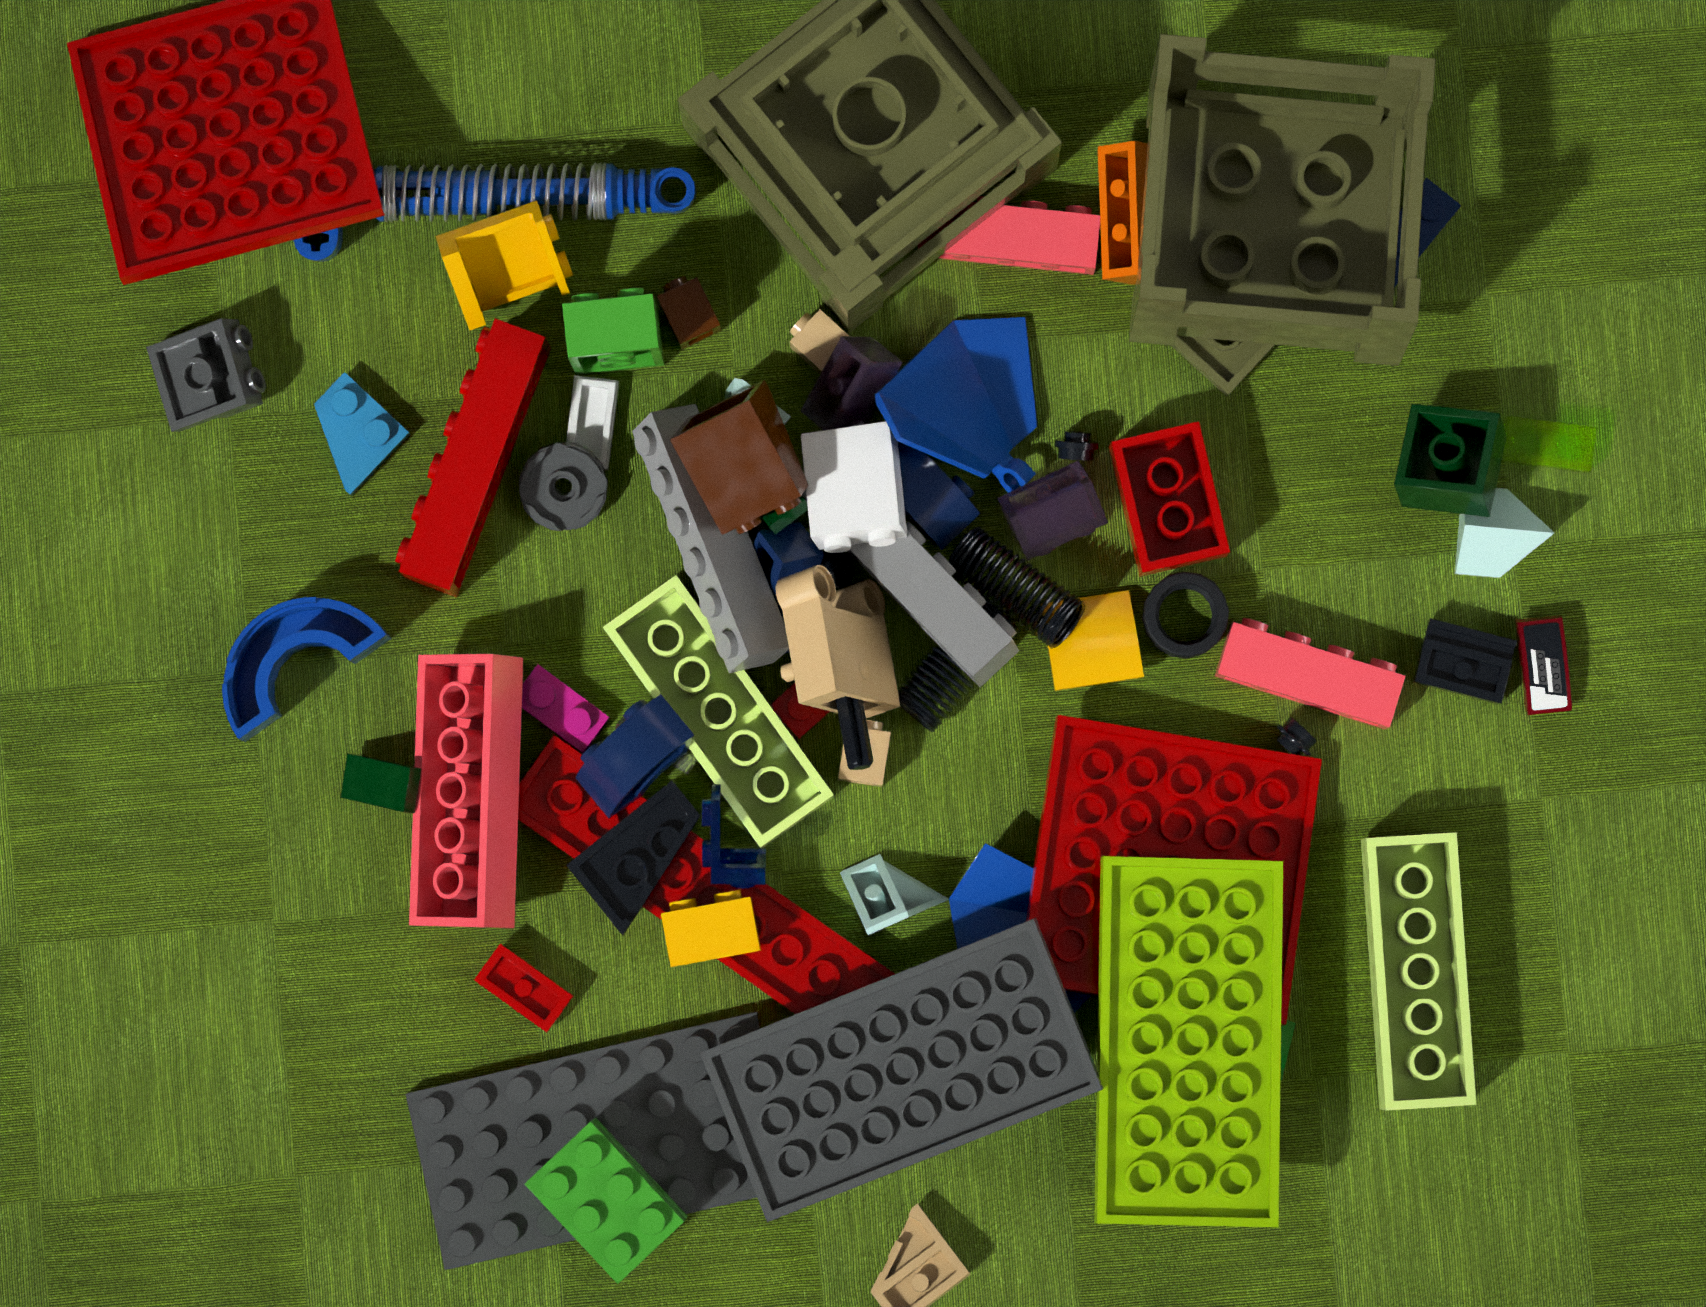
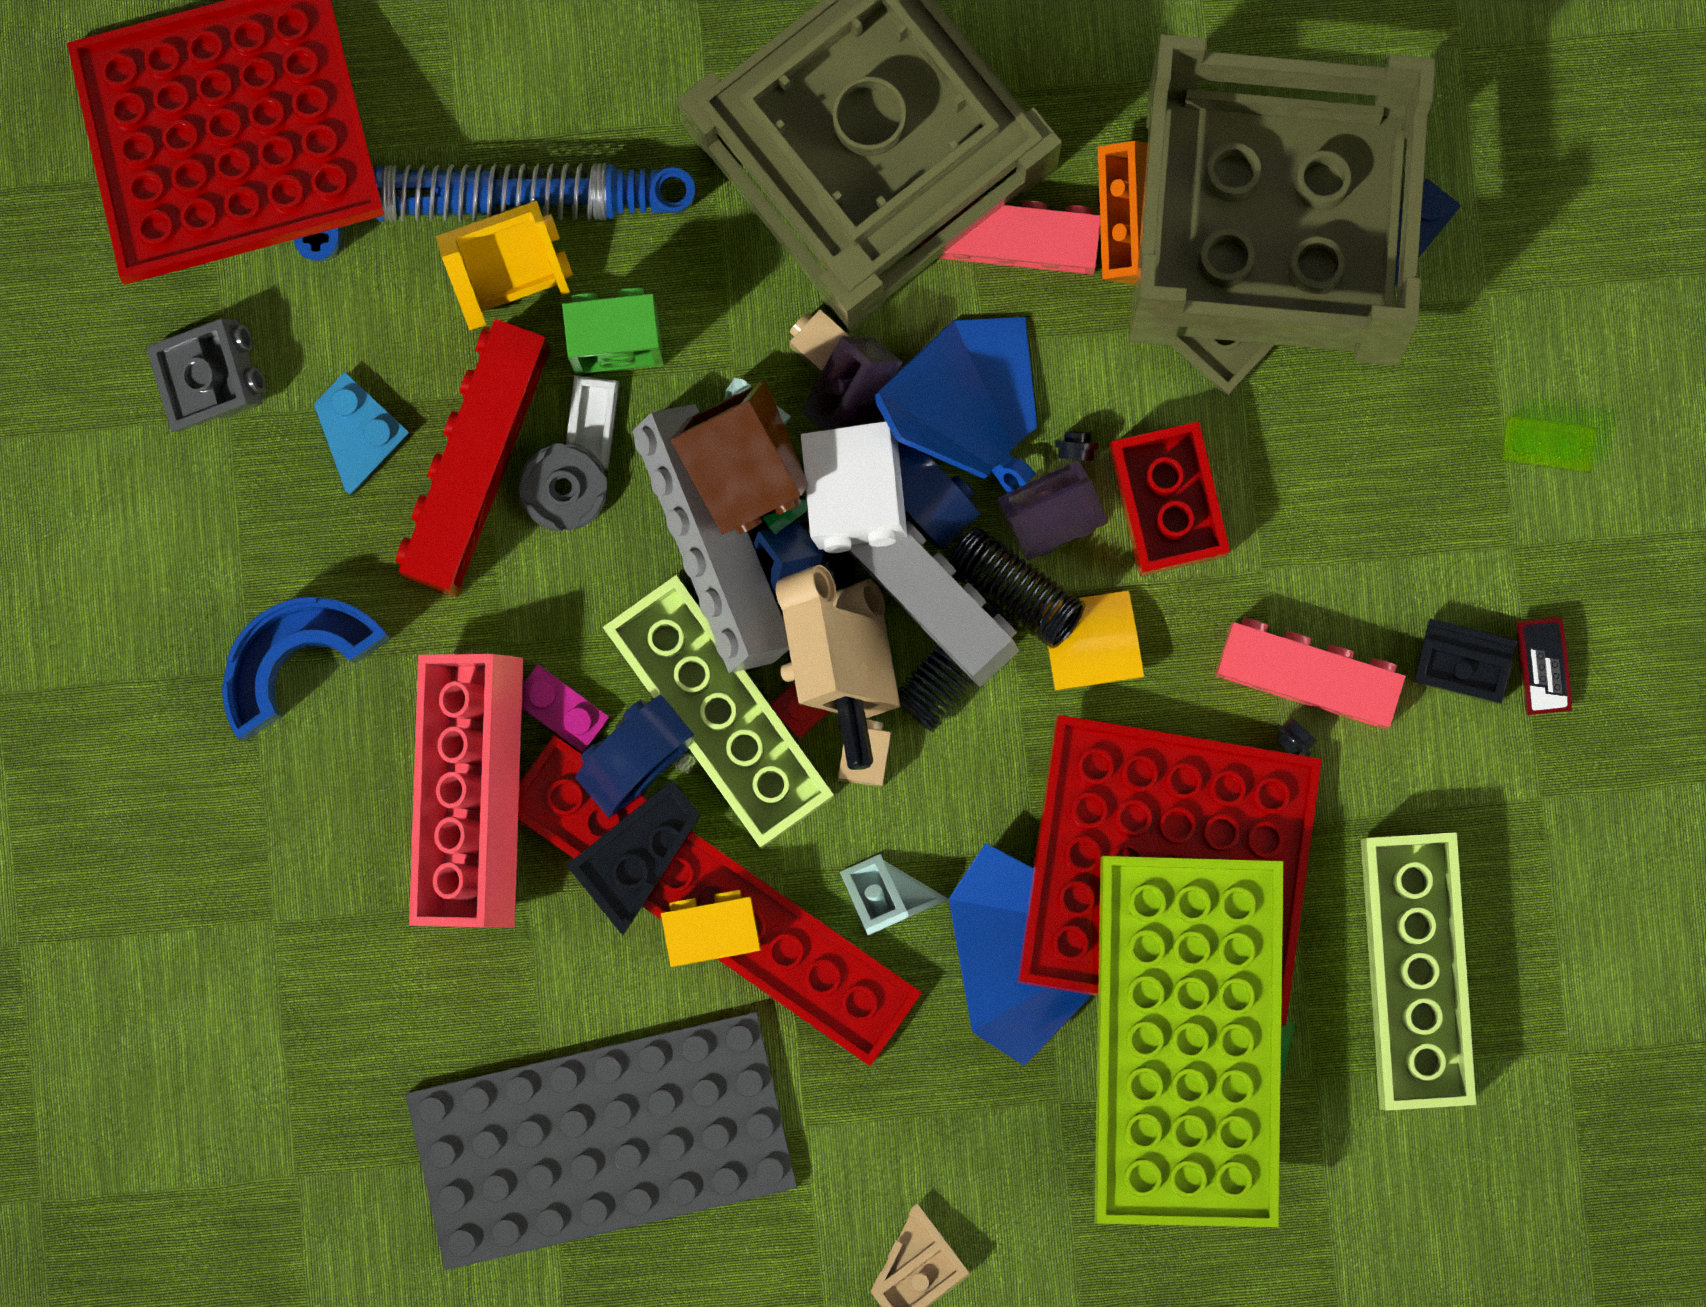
(380, 783): dark green tile -> none
(523, 988): red plate -> none
(606, 1200): bright green brick -> none
(688, 311): reddish brown brick -> none
(731, 866): clear blue bracket -> none
(902, 1070): dark grey plate -> none
(1194, 582): black tyre -> none
(1450, 460): dark green brick -> none
(1500, 541): light aqua slope -> none

